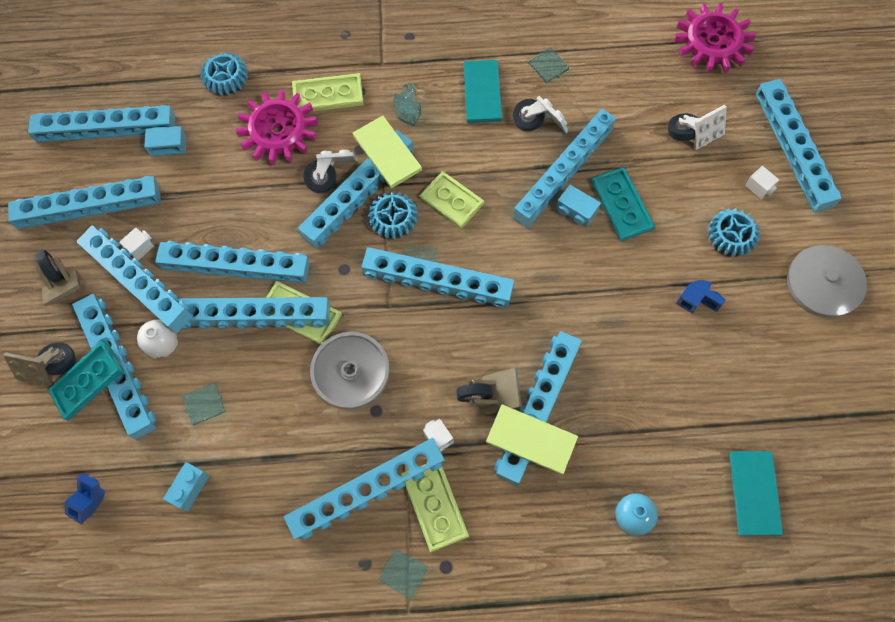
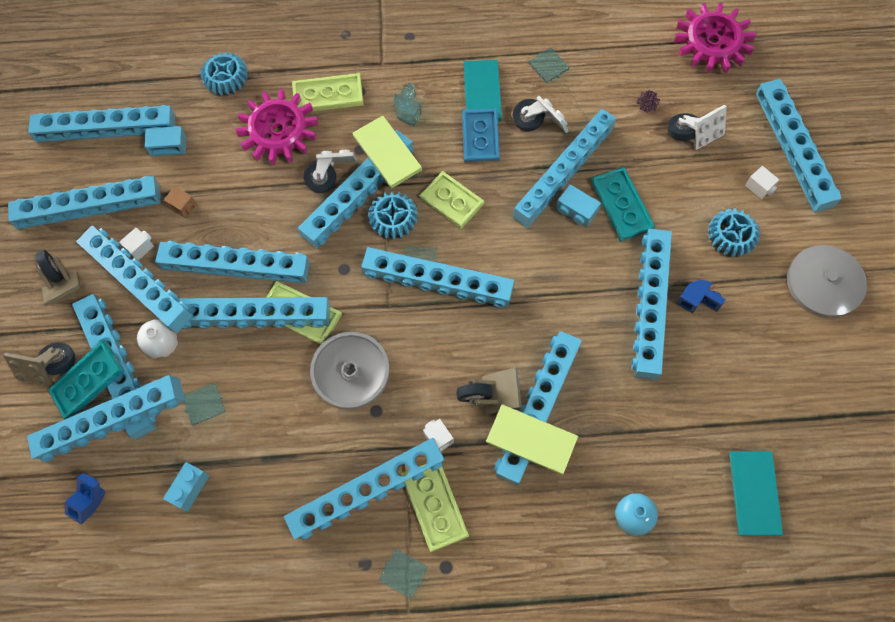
(75, 433): none -> medium azure brick
(180, 202): none -> medium nougat brick
(480, 135): none -> dark azure tile
(648, 101): none -> gear
(662, 242): none -> medium azure brick

